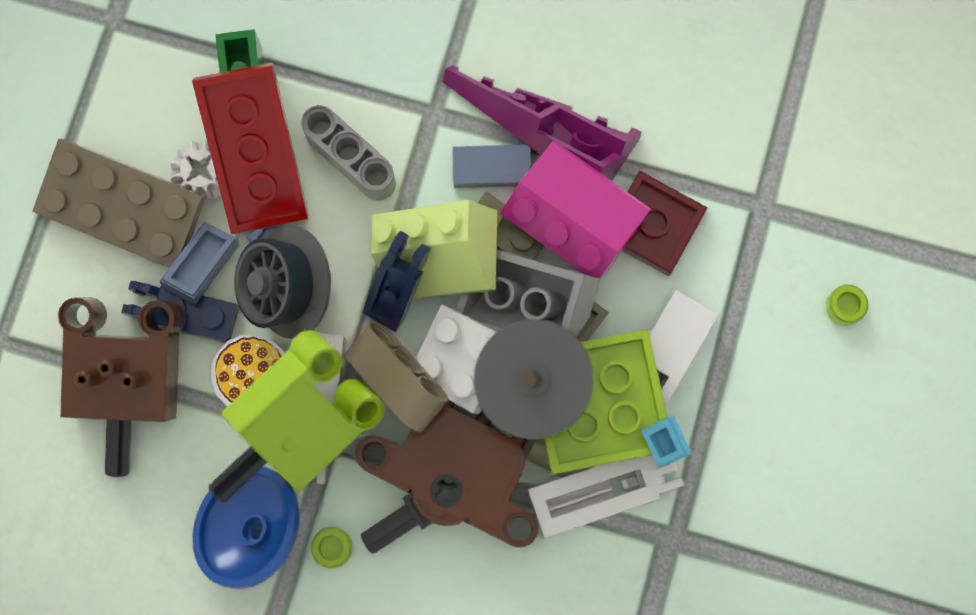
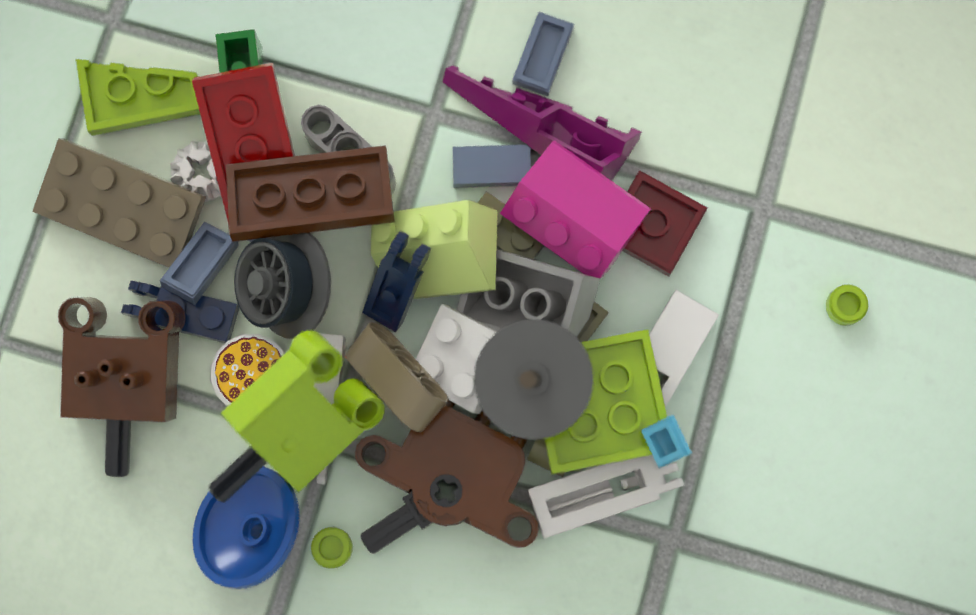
(133, 97): none -> lime wing
(309, 193): none -> reddish brown plate
(543, 54): none -> sand blue tile

